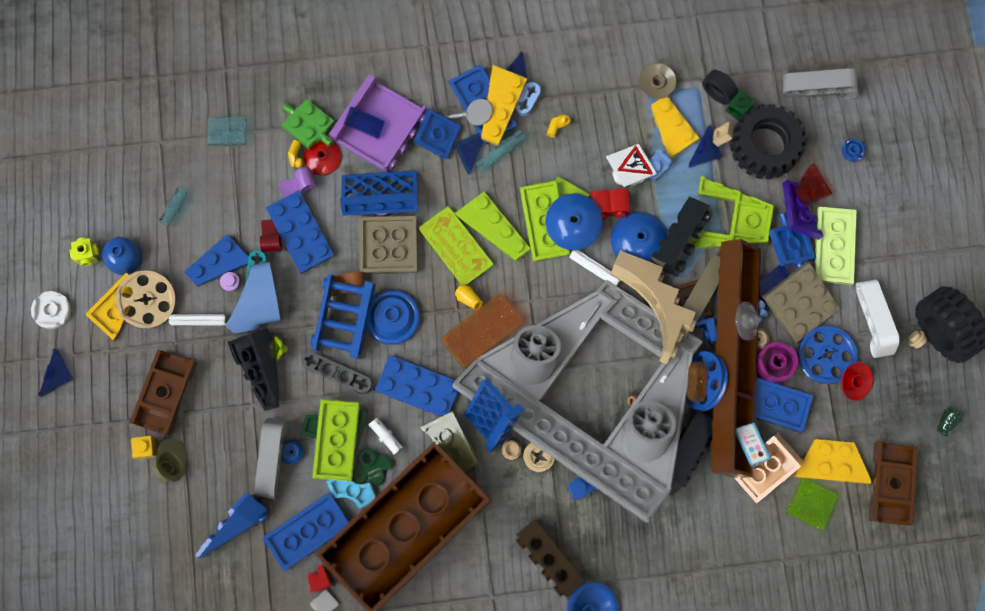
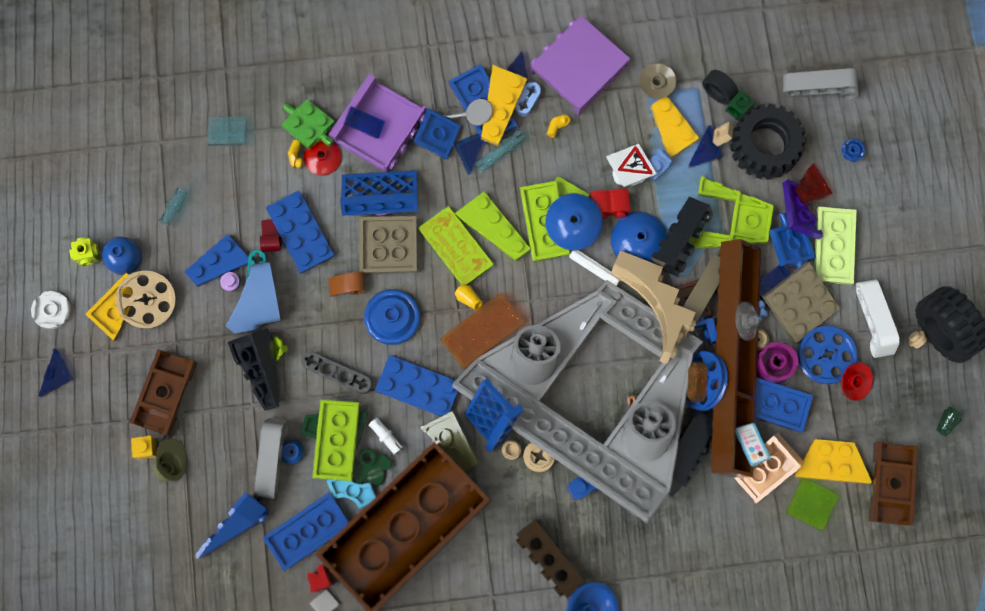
(197, 319): white axle -> none
(302, 181): medium lavender panel -> none
(358, 329): blue fence -> none
(580, 64): none -> medium lavender panel

